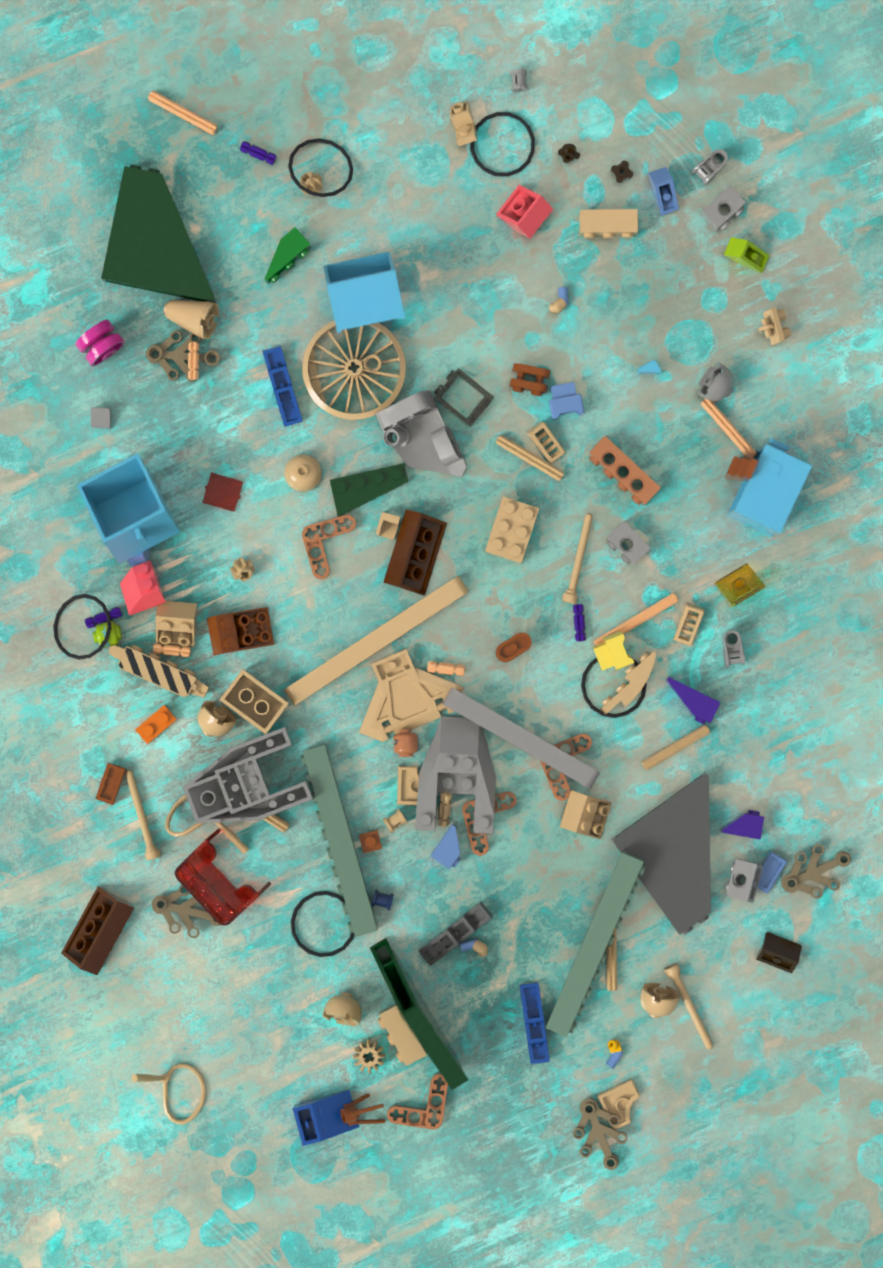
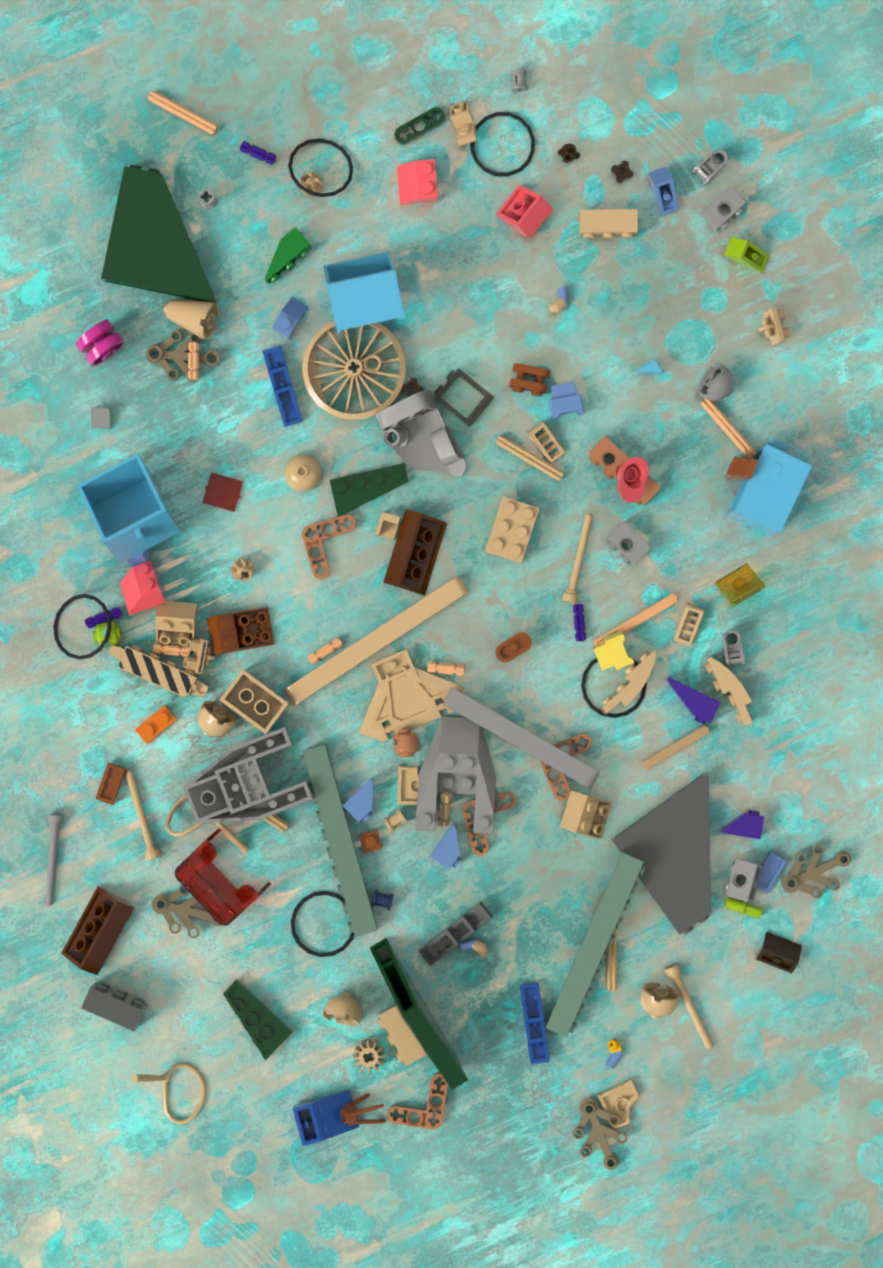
(54, 821): none -> light grey piece
(115, 1006): none -> dark grey brick
(201, 655): none -> tan hips
(202, 195): none -> light grey bush
(261, 1024): none -> dark green wing
(289, 318): none -> medium blue slope
(325, 650): none -> light nougat axle
(361, 802): none -> medium blue slope
(412, 383): none -> dark brown plate
(417, 182): none -> coral slope
(434, 124): none -> dark green beam
(632, 479): none -> coral piece
(725, 682): none -> tan slope
(743, 907): none -> lime axle

